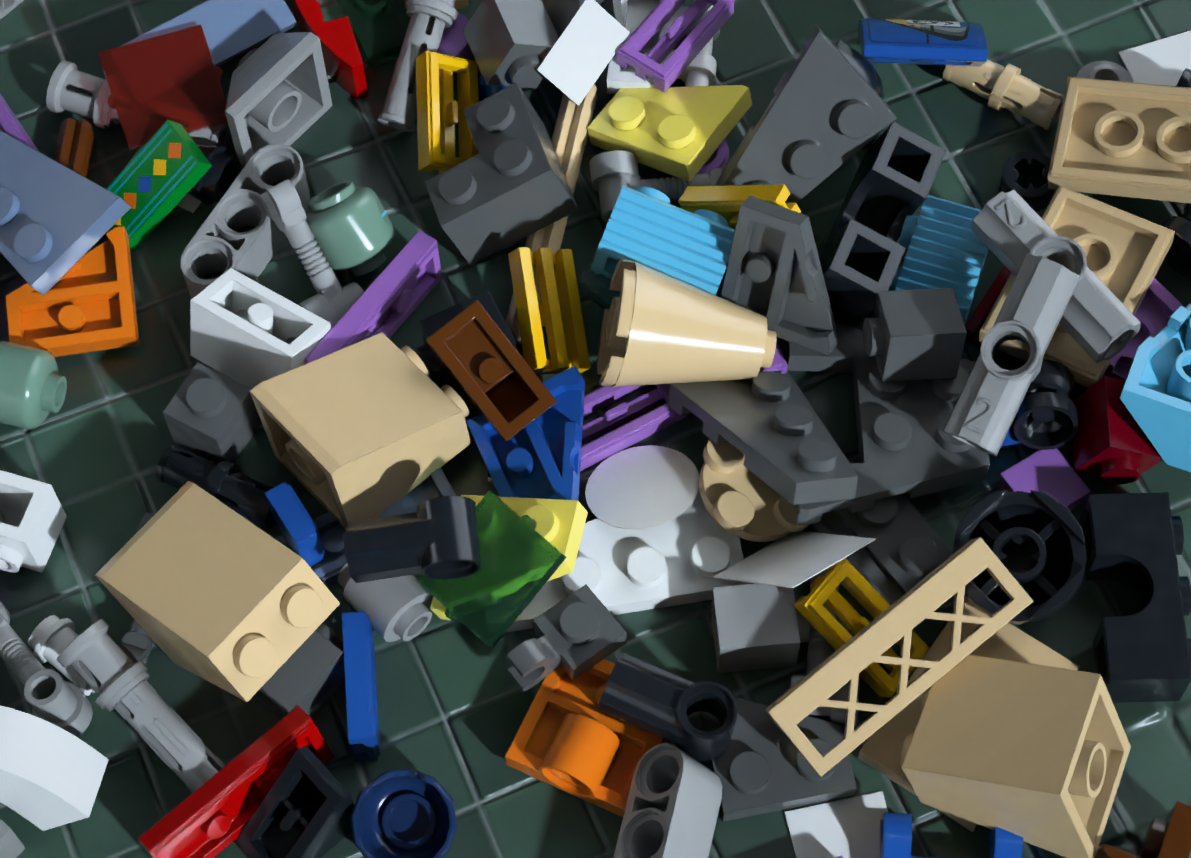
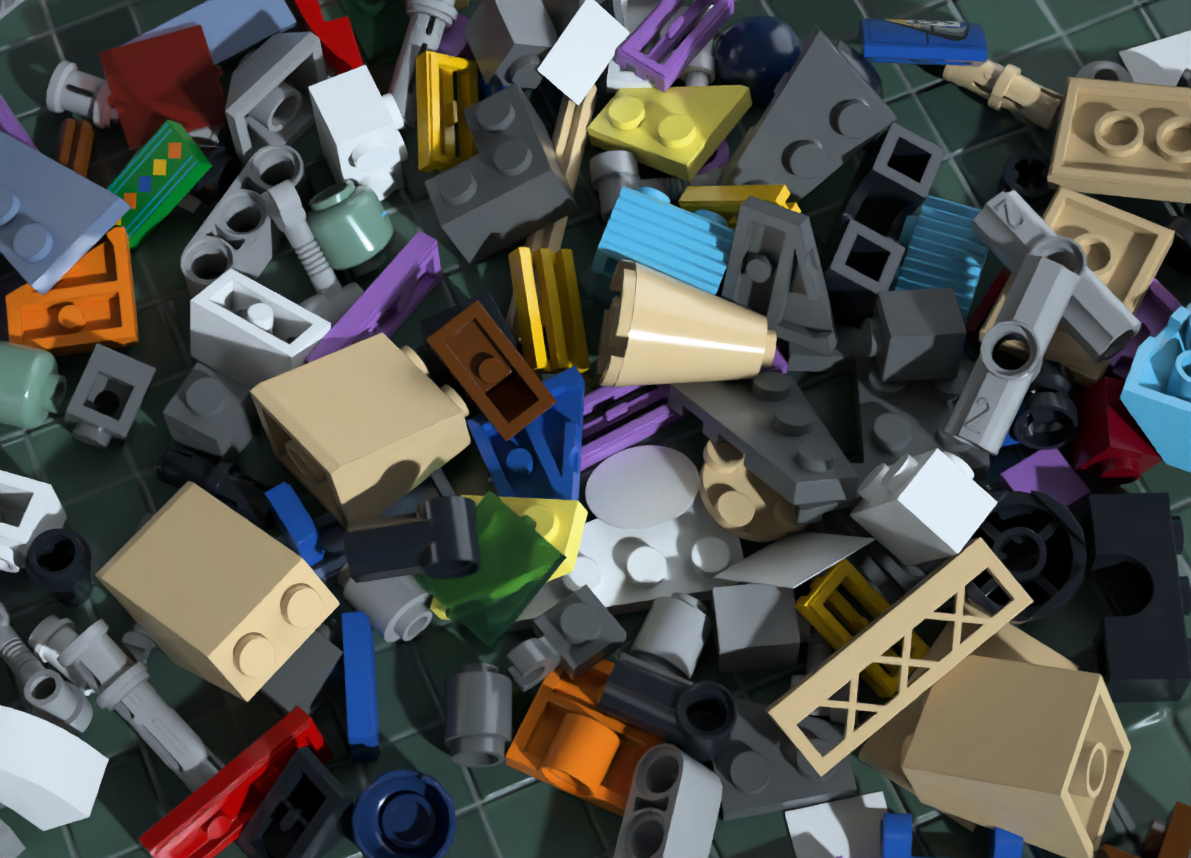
(61, 565): none -> black cone
(114, 376): none -> dark grey brick
(360, 131): none -> white brick
(478, 715): none -> dark grey brick
(674, 634): none -> light grey brick
(756, 55): none -> dark blue hair
(922, 506): none -> white brick

